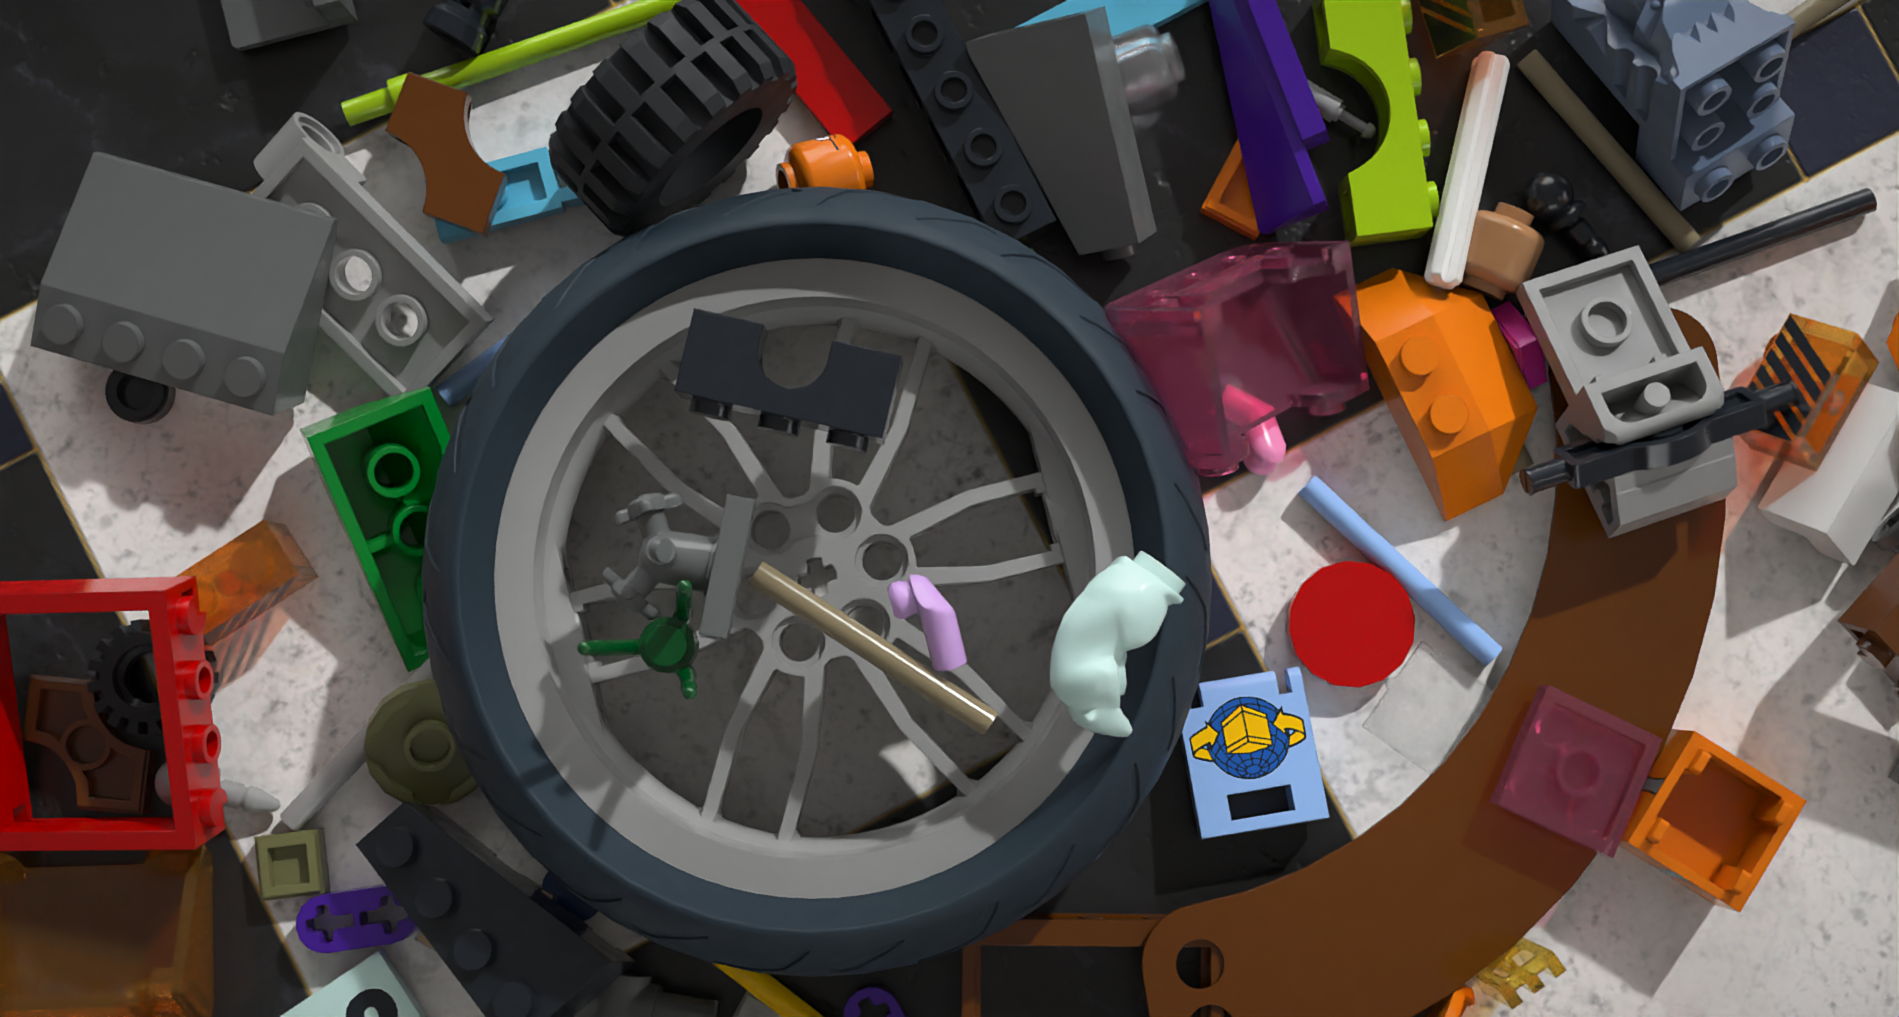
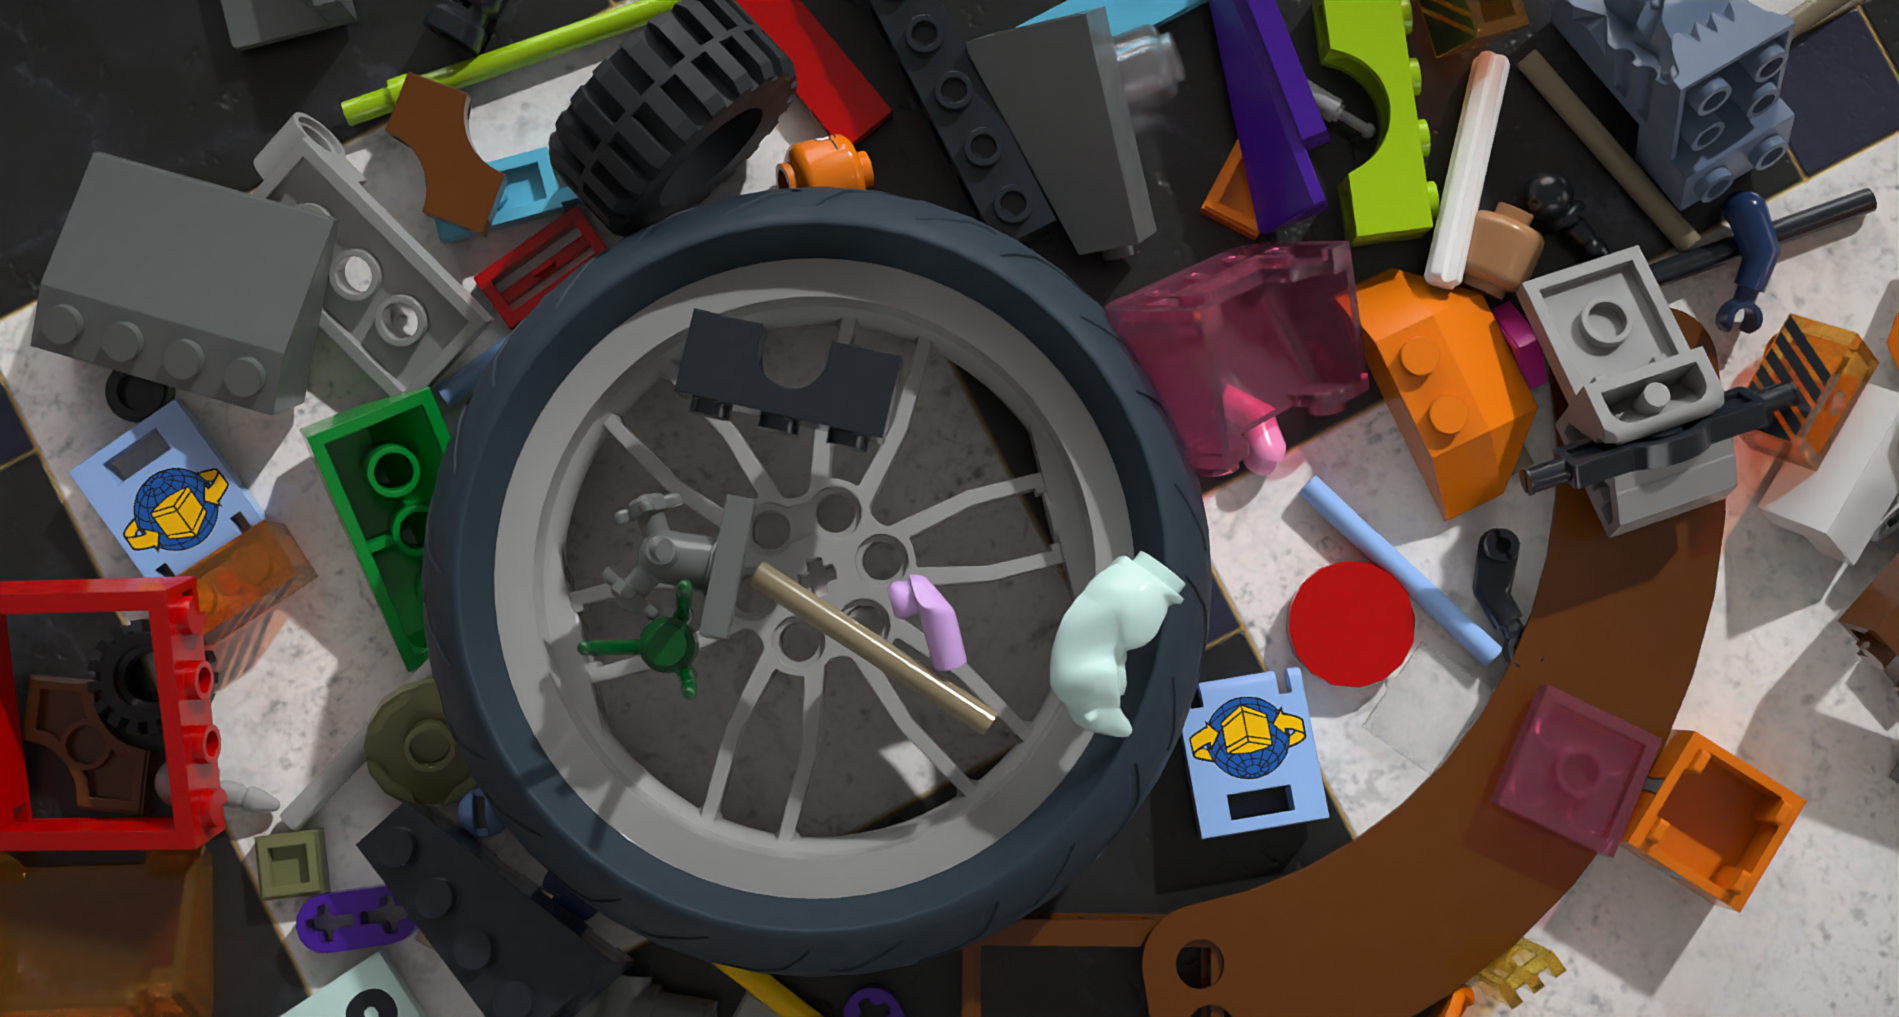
(177, 503): none -> light blue container
(468, 816): none -> medium blue hinge
(528, 250): none -> red tile
(1493, 585): none -> black arm
(1759, 251): none -> dark blue arm

